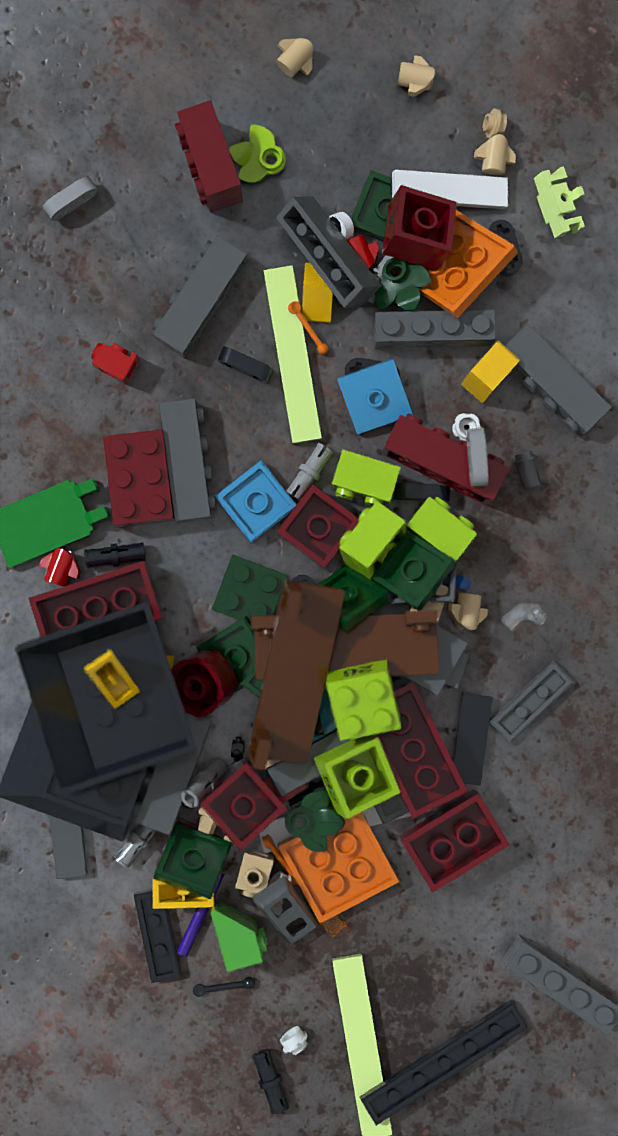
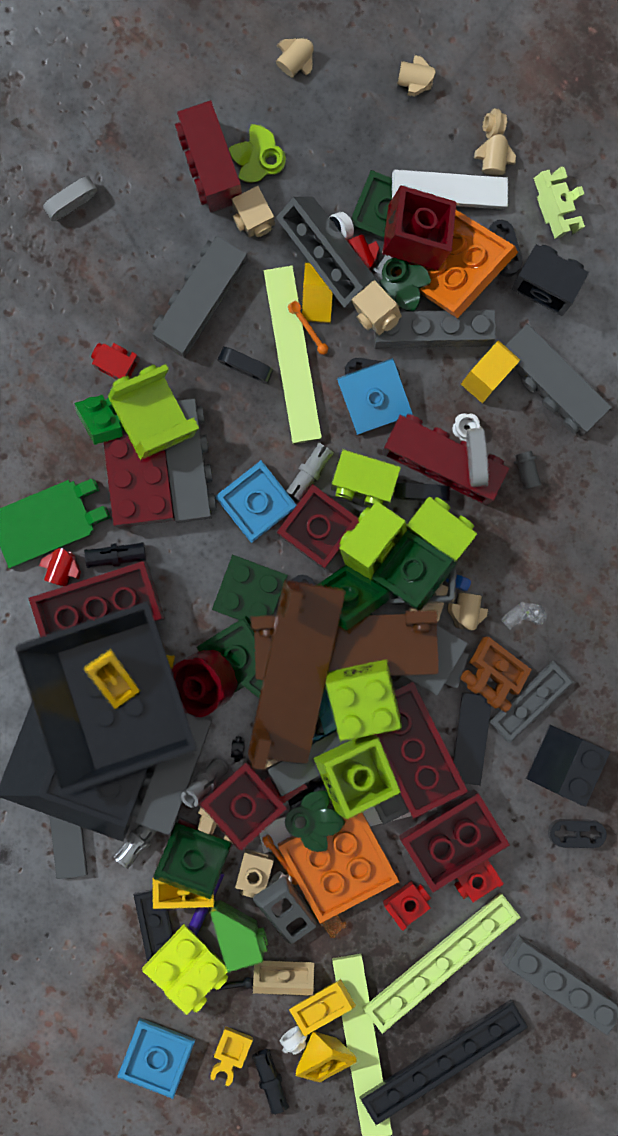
(99, 419): none -> green plate
(150, 412): none -> lime panel
(156, 1058): none -> dark azure plate
(186, 970): none -> neon yellow plate
(232, 1052): none -> yellow plate
(252, 213): none -> tan brick
(283, 978): none -> tan plate
(322, 1007): none -> yellow plate
(324, 1058): none -> yellow slope
(376, 309): none -> tan brick
(395, 904): none -> red brick
(441, 962): none -> yellowish green tile
(490, 881): none -> red brick
(501, 667): none -> dark orange plate
(550, 279): none -> black brick
(567, 765): none -> black slope
(576, 840): none -> black beam

